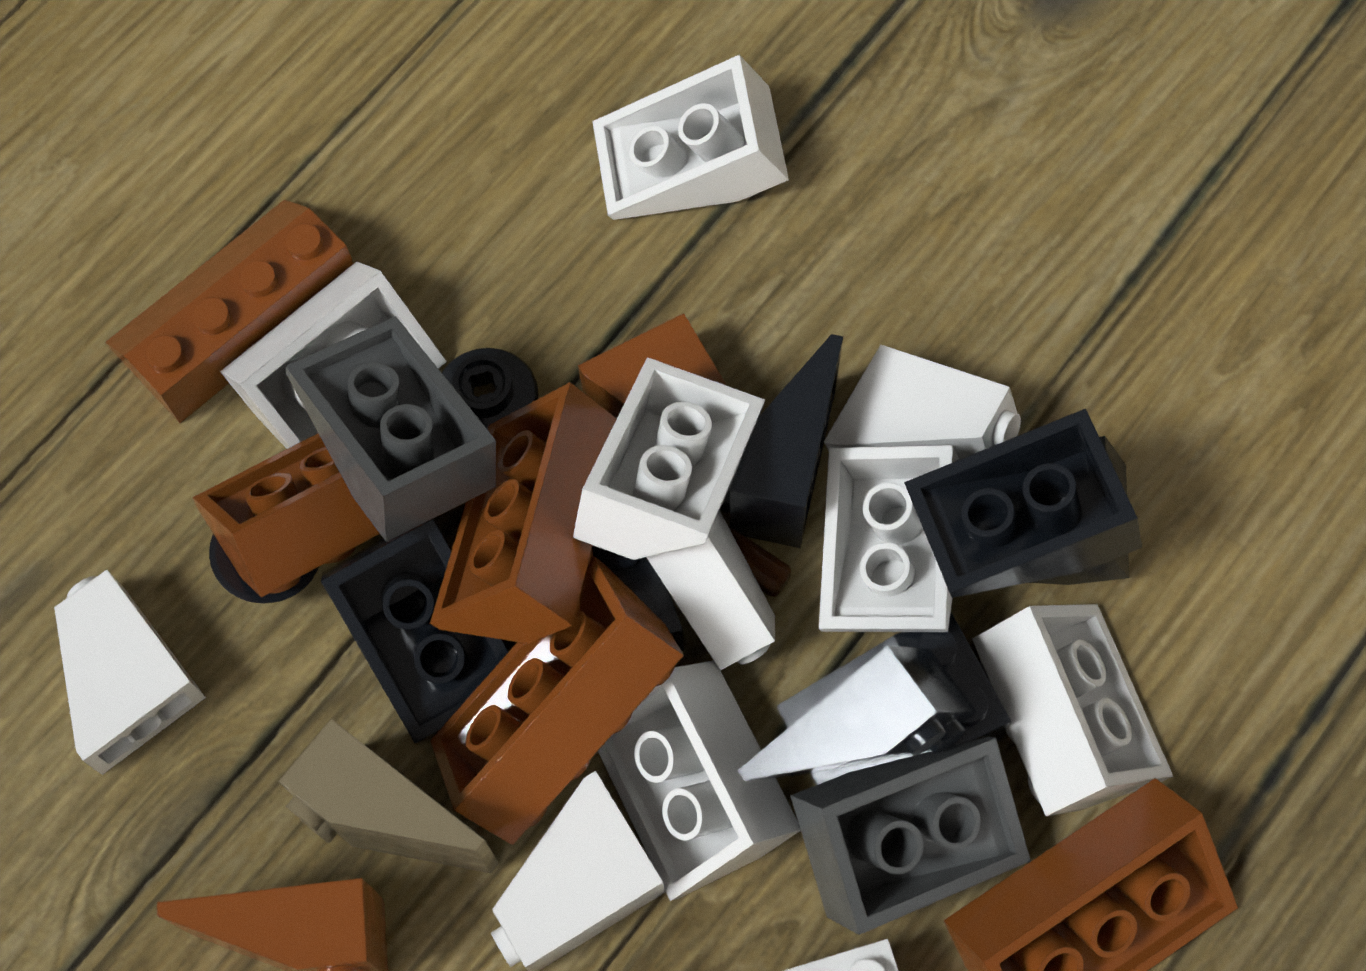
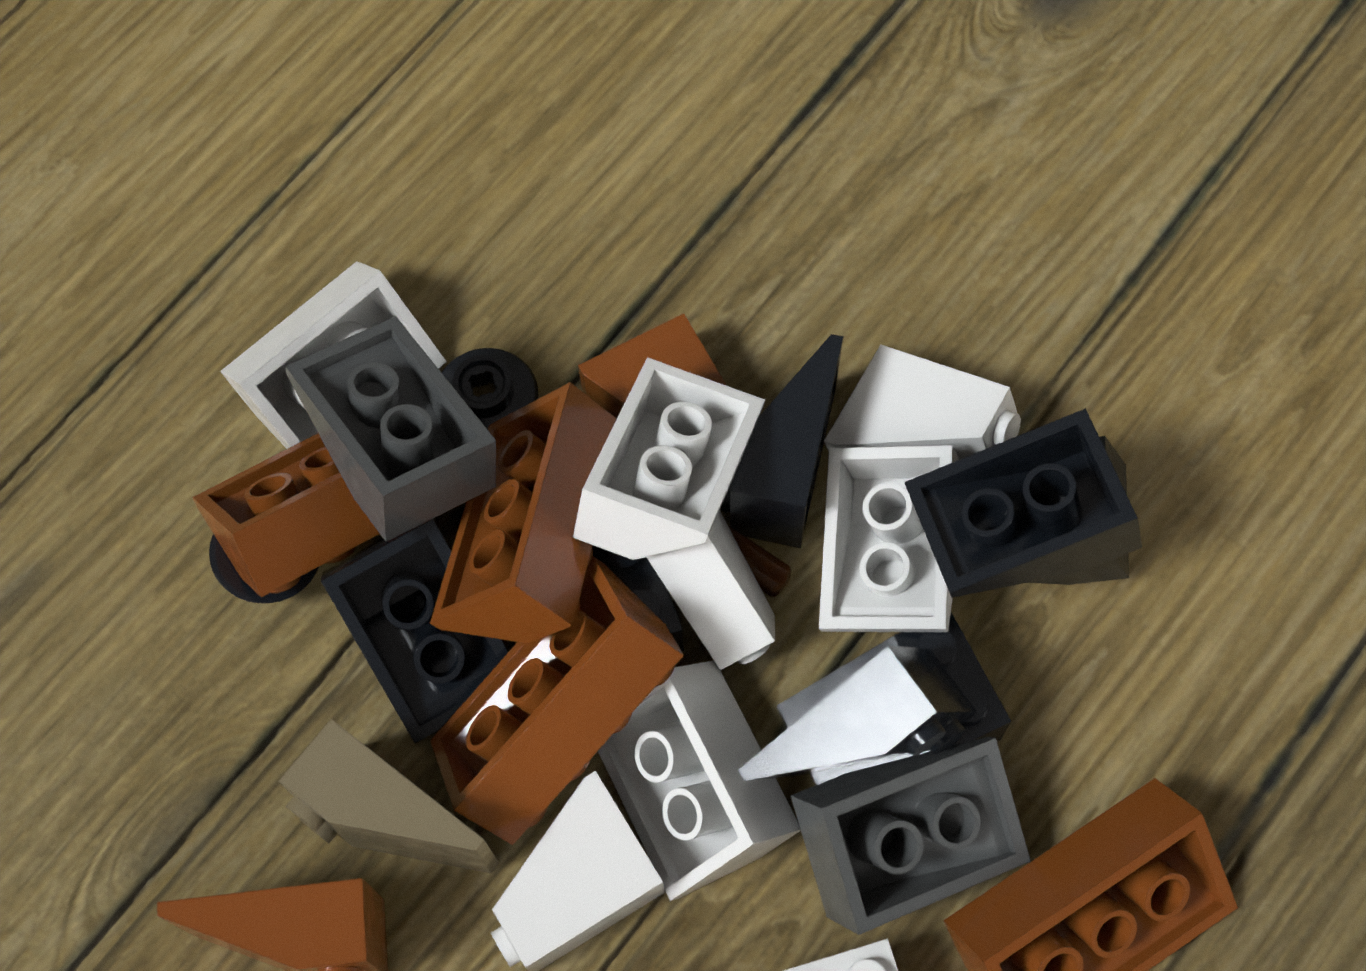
(117, 673): white slope -> none
(229, 306): dark orange slope -> none
(691, 144): white slope -> none
(1070, 706): white slope -> none

